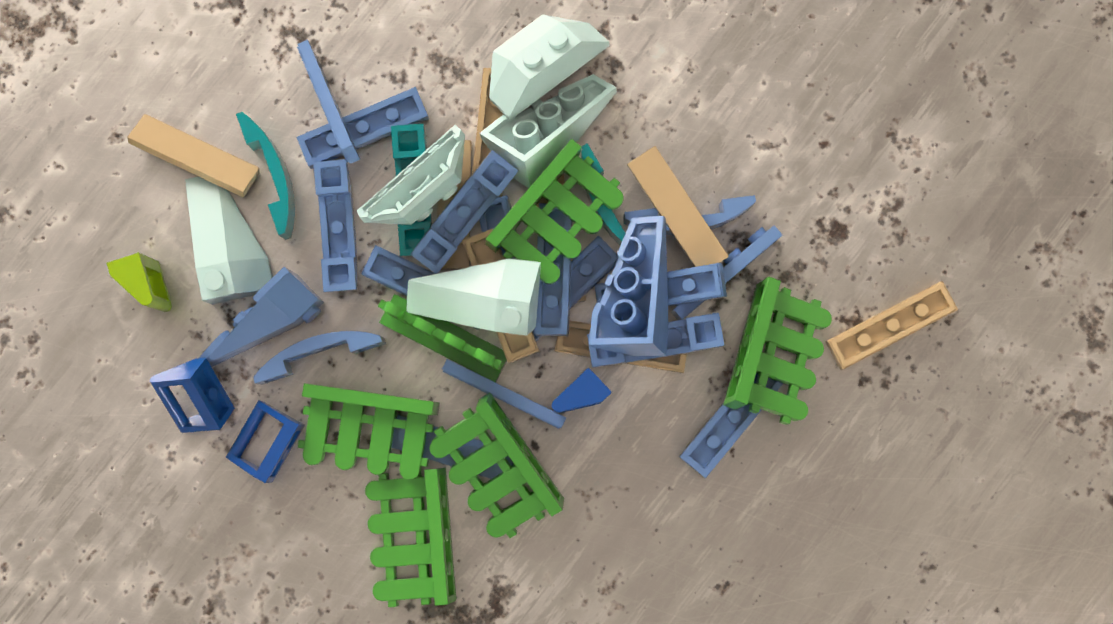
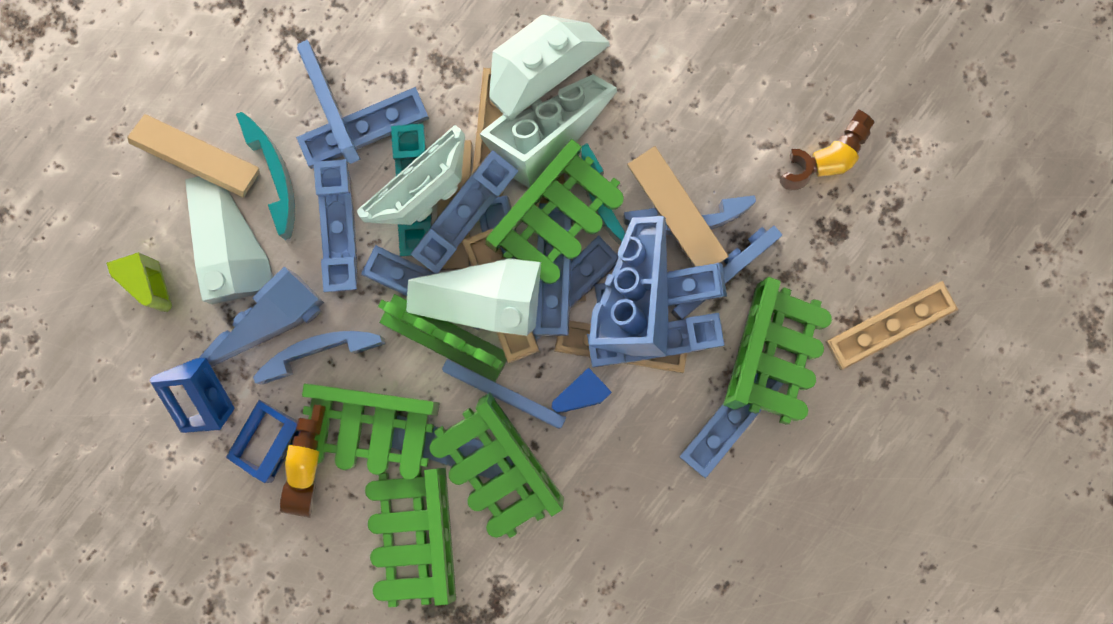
(302, 465): none -> piece
(833, 159): none -> piece

